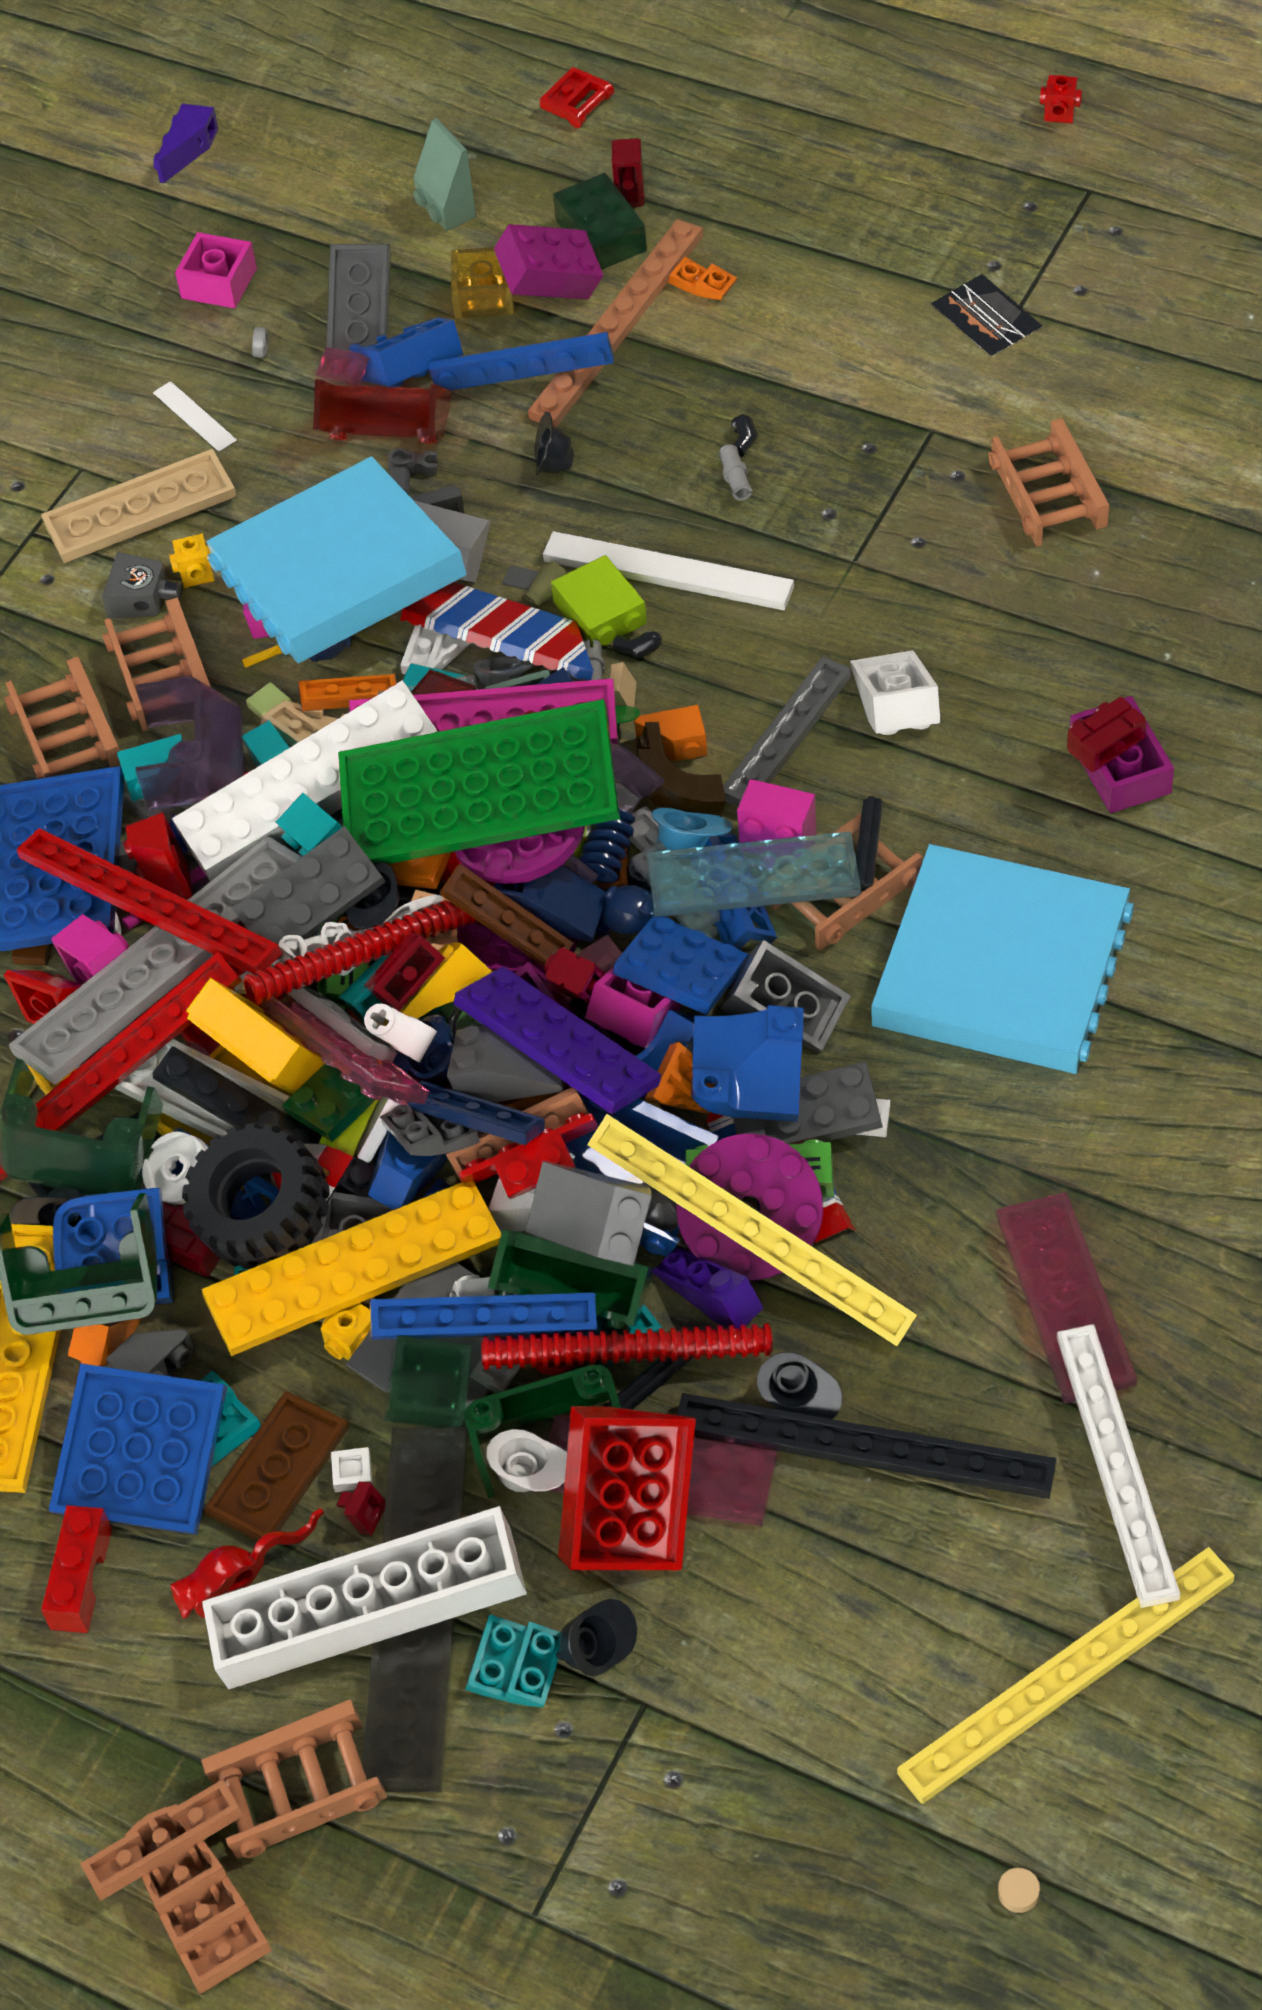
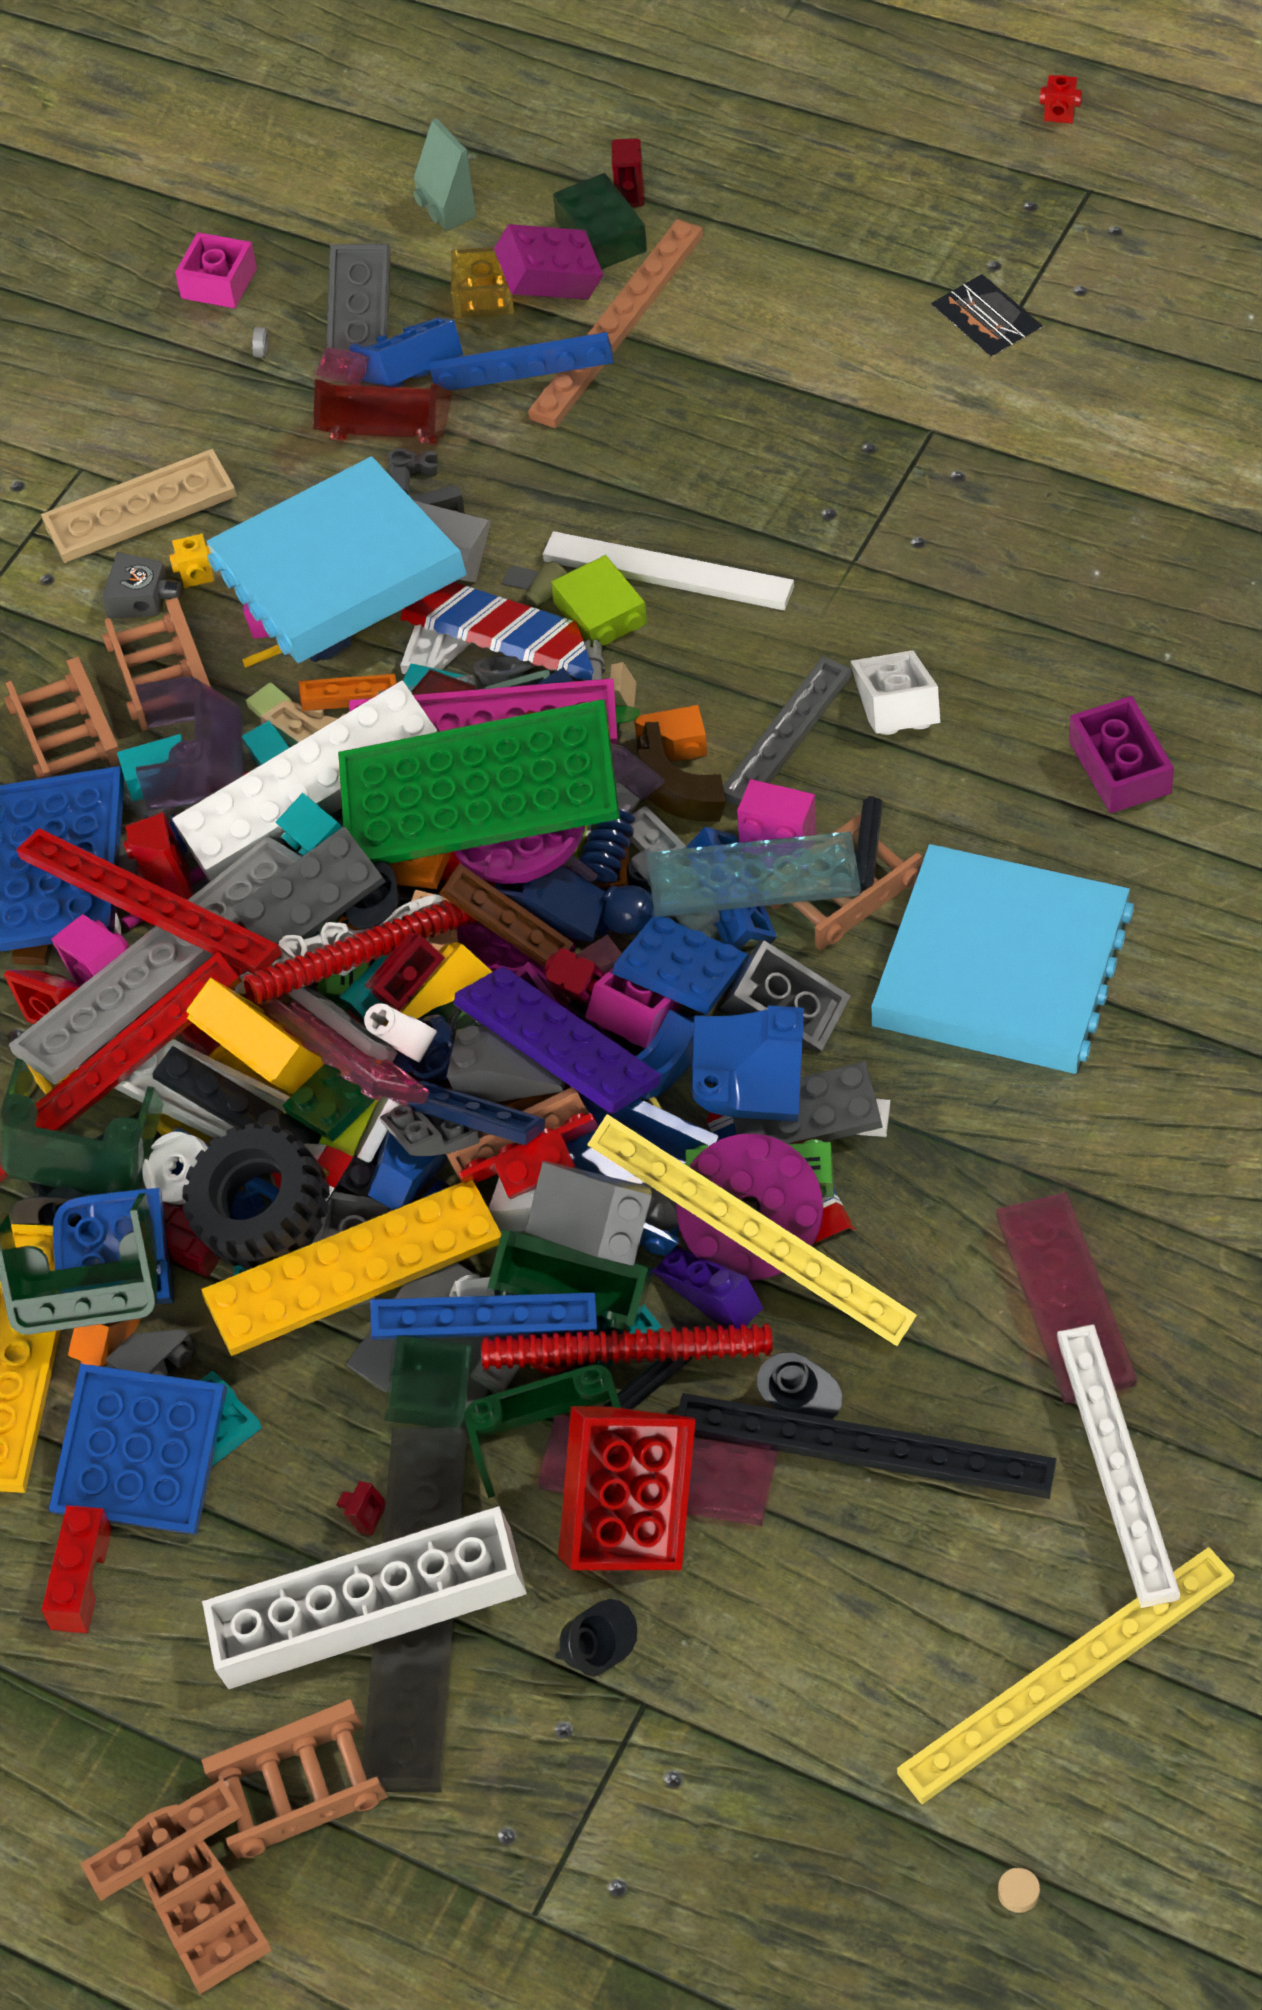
(187, 139): dark purple slope -> none
(194, 416): white sticker -> none
(231, 1568): red animal -> none
(277, 1467): reddish brown tile -> none
(346, 1330): yellow brick -> none
(350, 1468): white plate -> none
(514, 1662): teal slope -> none
(526, 1461): white piece -> none
(552, 447): black piece -> none
(570, 91): red plate -> none
(639, 646): black arm -> none
(675, 1080): orange wing -> none
(687, 829): dark azure piece -> none
(703, 282): orange slope -> none
(735, 472): light grey pin -> none
(747, 433): black arm -> none
(1069, 463): nougat fence -> none
(1106, 733): dark red brick -> none

